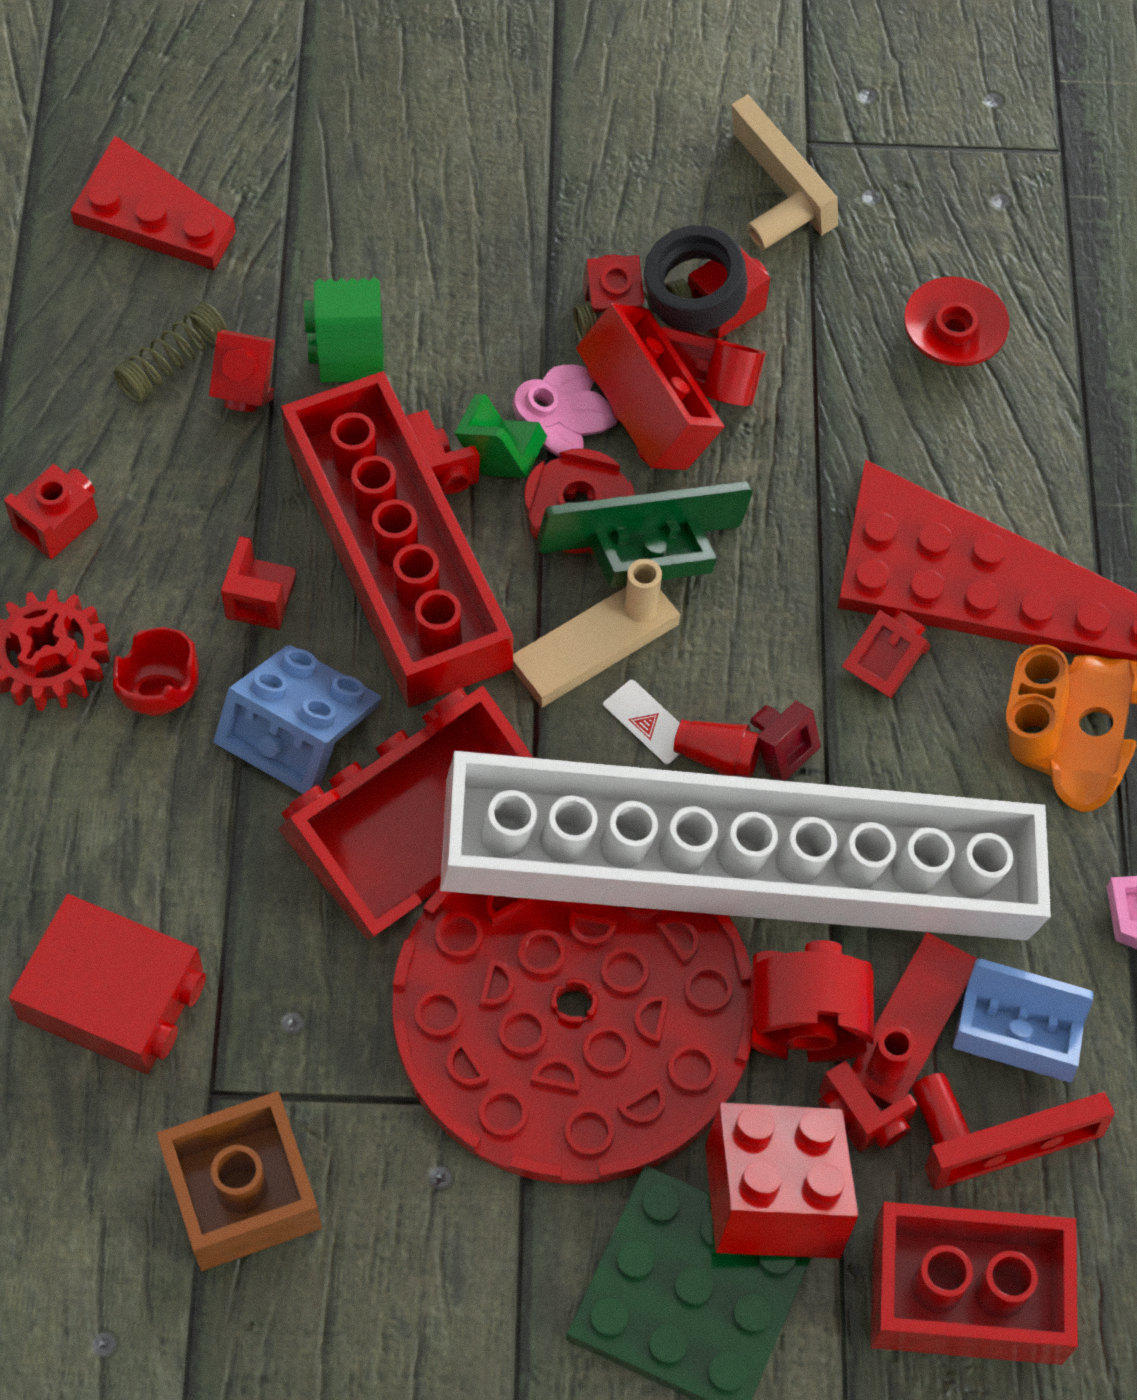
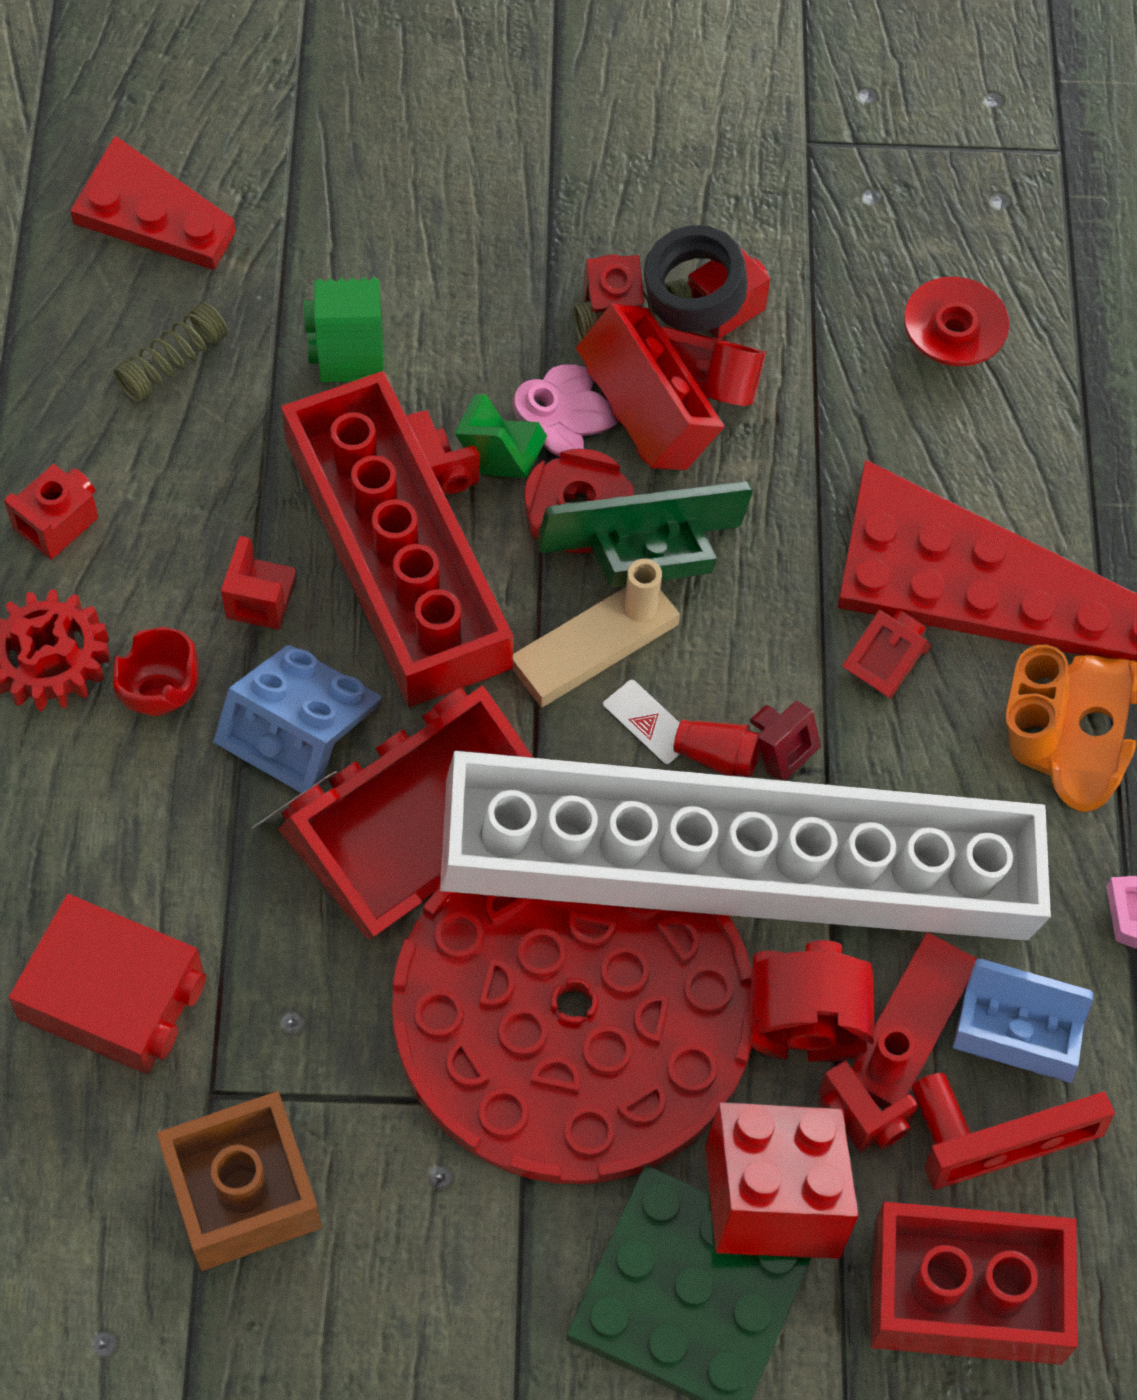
(242, 370): red bracket -> none
(288, 803): none -> white sticker
(807, 193): tan piece -> none

